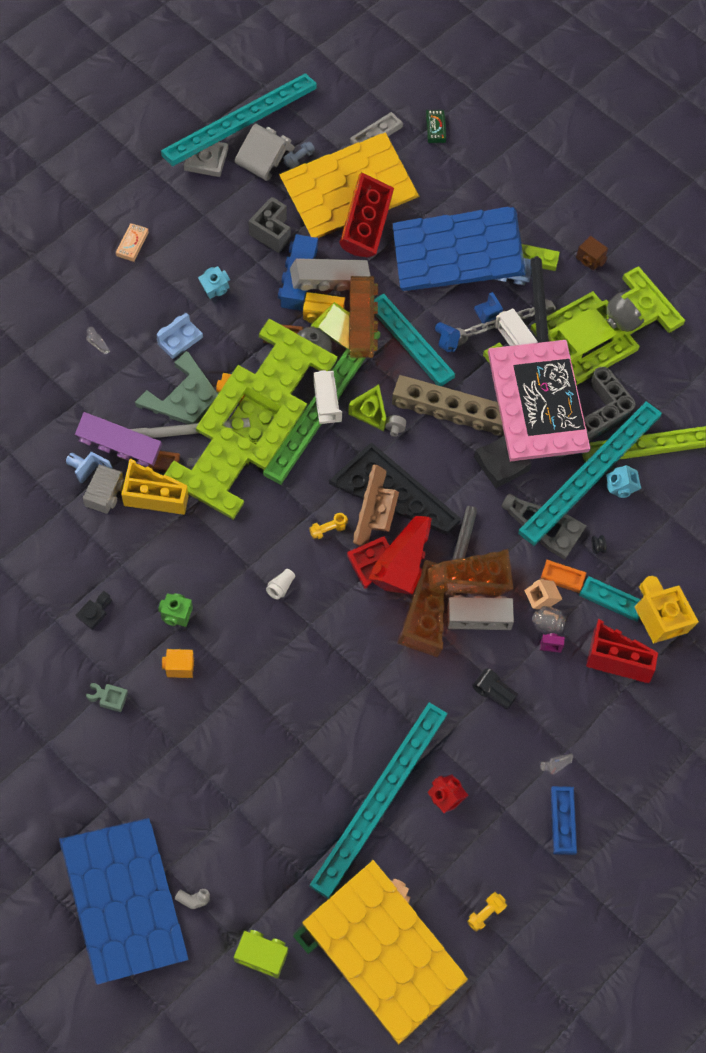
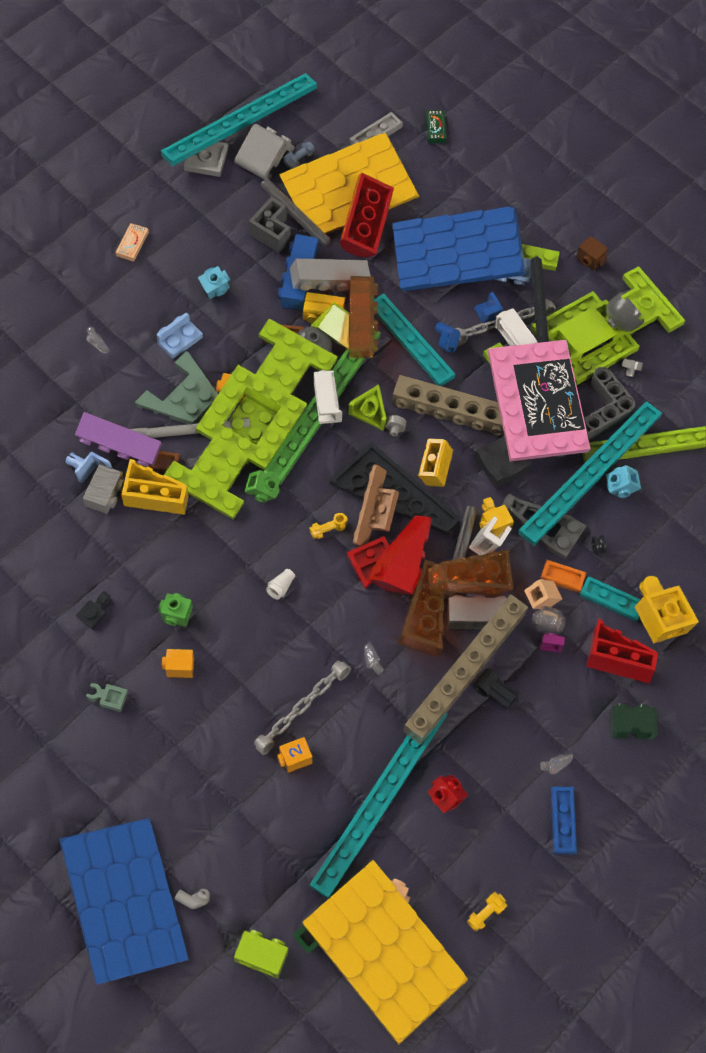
(262, 486): none -> bright green brick
(265, 743): none -> light grey piece
(294, 755): none -> light orange brick
(295, 212): none -> flat silver axle
(372, 659): none -> clear bar
(435, 462): none -> yellow brick
(465, 669): none -> dark tan brick
(486, 541): none -> white window
(501, 513): none -> yellow brick
(631, 366): none -> light grey tile
(633, 720): none -> clear green brick

